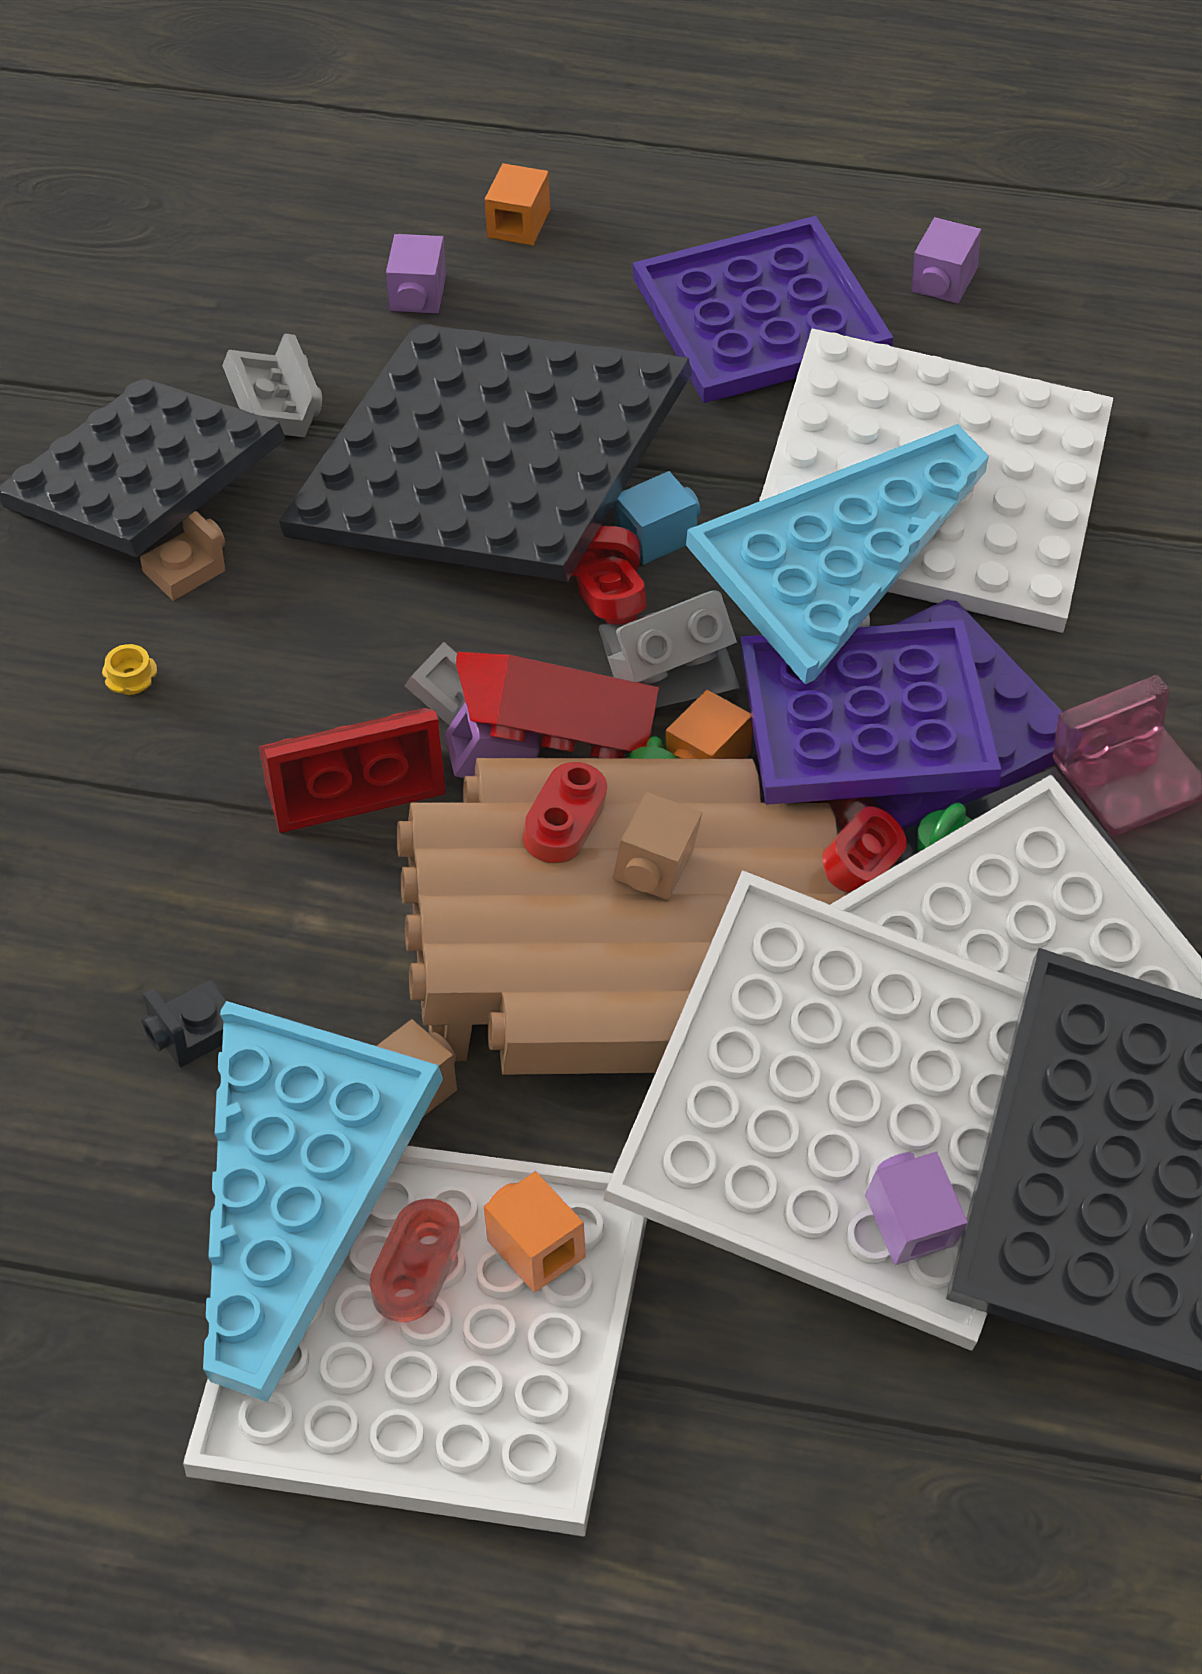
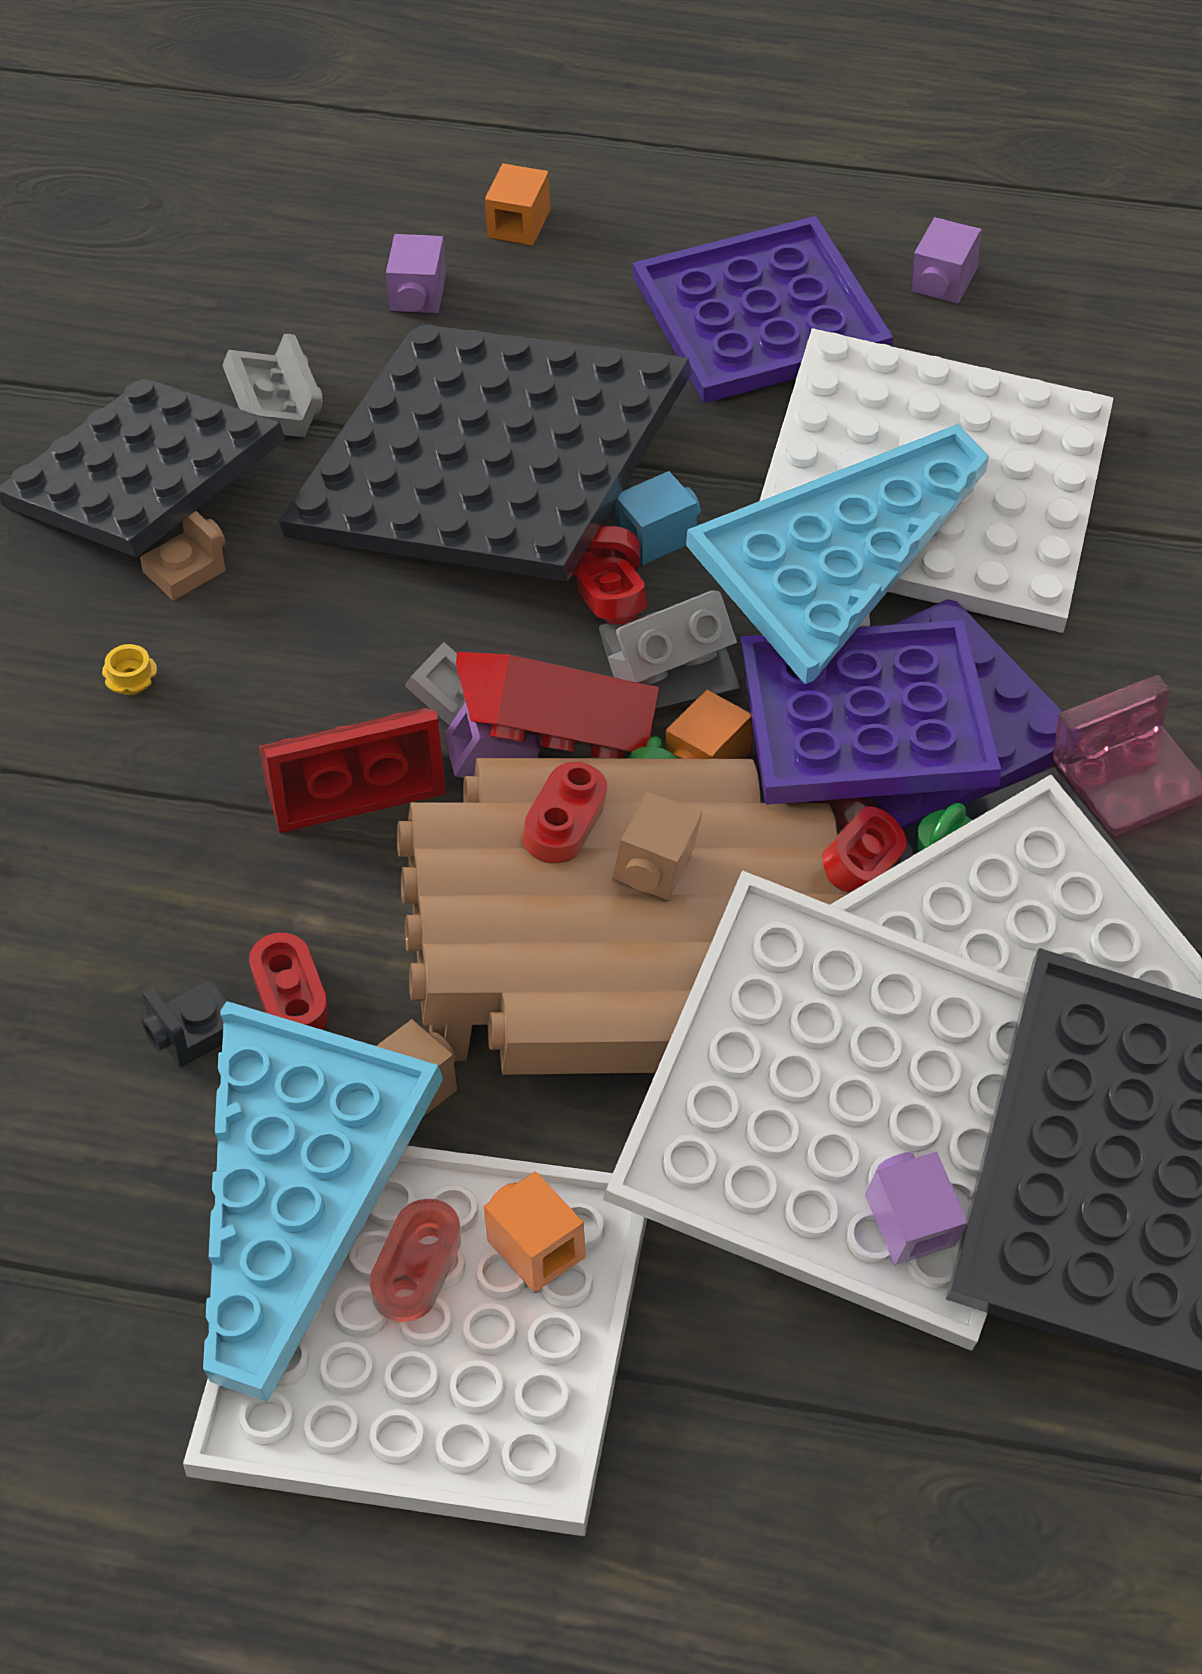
(293, 989): none -> red plate

